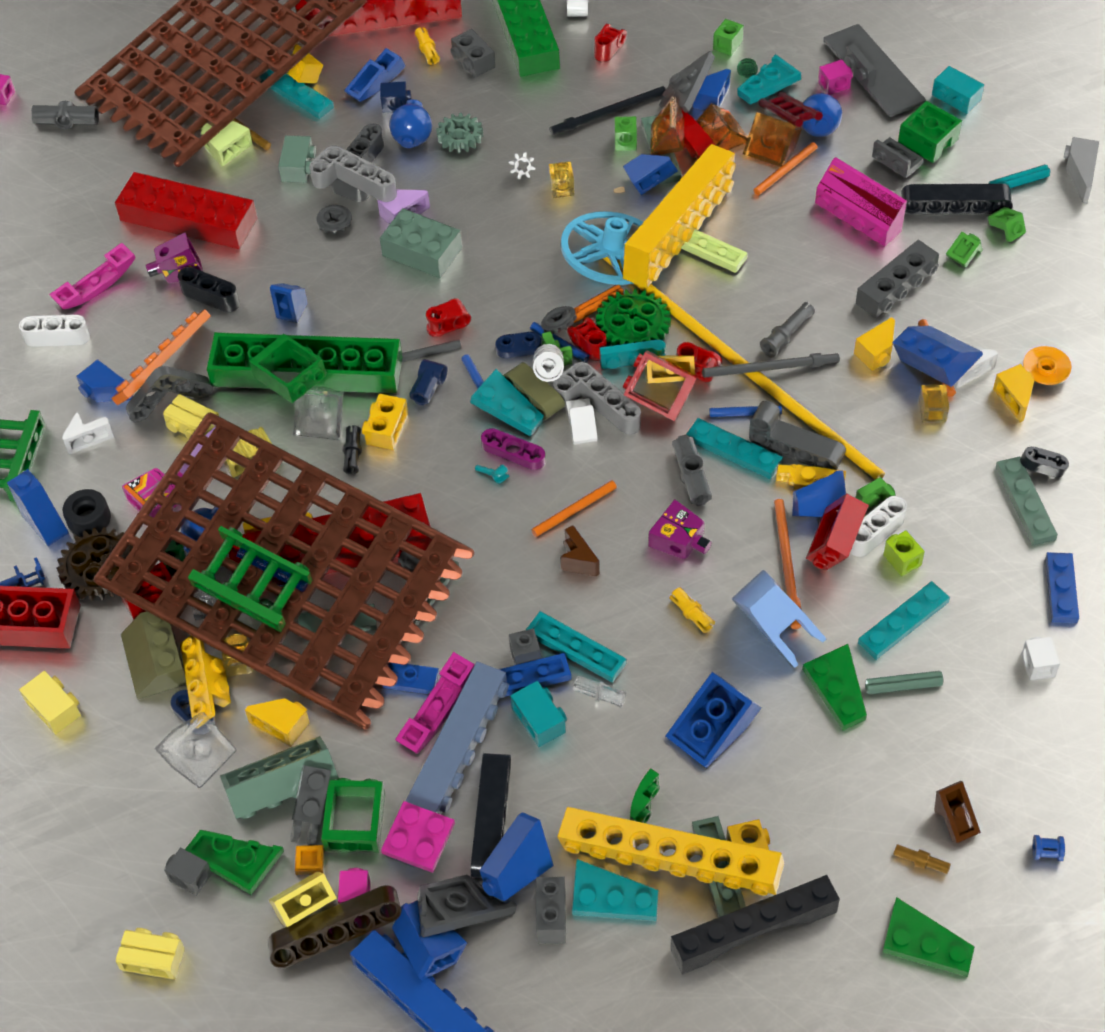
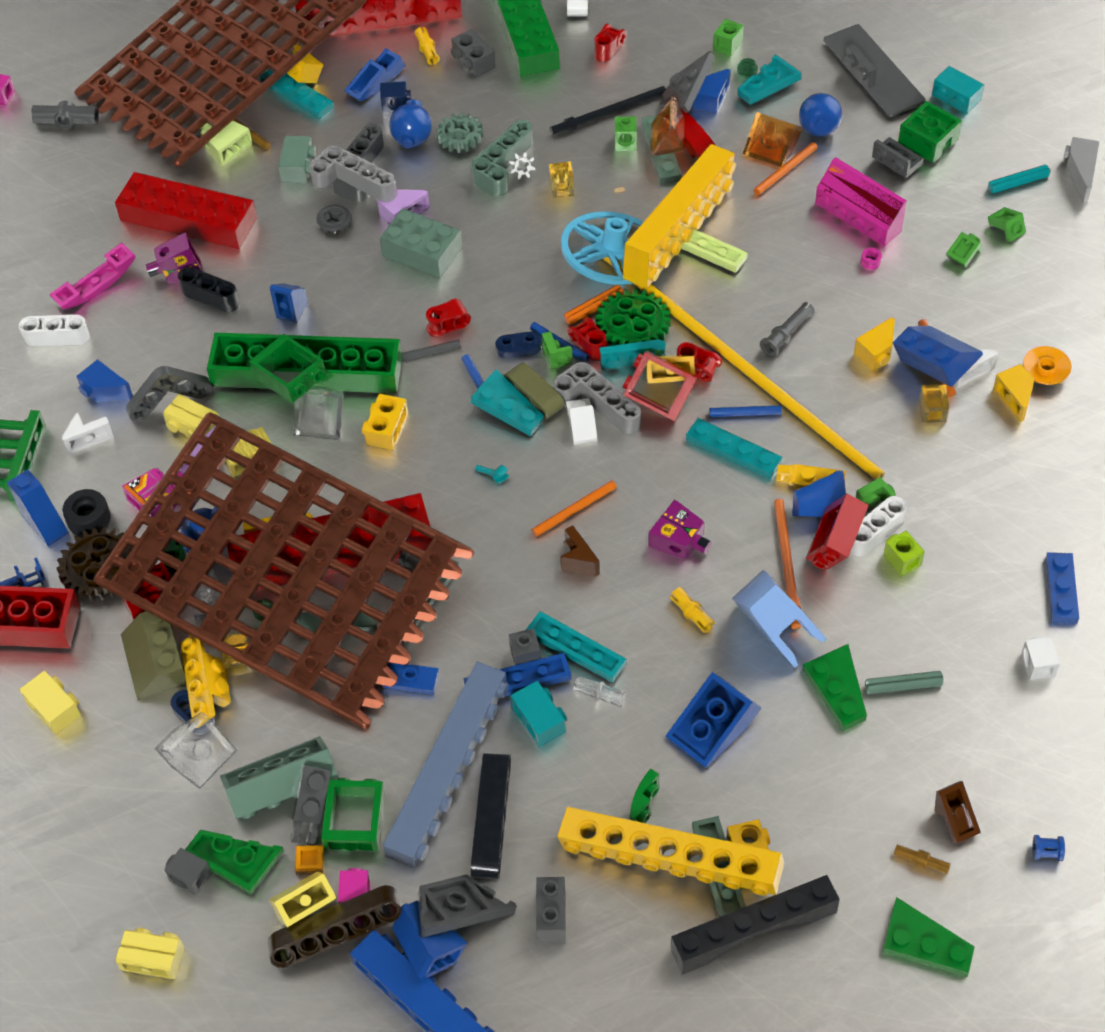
(155, 360): orange plate -> none
(250, 604): green fence -> none
(279, 574): clear blue bar -> none
(279, 719): yellow slope -> none
(352, 449): black pin -> none
(418, 836): dark pink plate -> none
(429, 377): dark blue piece -> none
(437, 706): dark pink slope -> none
(490, 166): none -> sand green beam
(516, 858): blue slope -> none
(519, 457): magenta beam -> none
(548, 362): white wheel -> none
(558, 319): dark grey gear -> none
(611, 895): teal wing -> none
(649, 171): blue slope -> none
(692, 470): dark grey piece -> none
(722, 127): clear orange slope -> none
(790, 109): dark red bar -> none
(793, 441): dark grey beam -> none
(813, 360): dark grey bar -> none
(835, 77): dark pink brick -> none
(866, 262): none -> dark pink bush
(897, 278): dark grey brick -> none
(903, 620): teal plate -> none
(956, 198): black beam -> none
(1026, 501): sand green plate -> none
(1044, 461): beam -> none

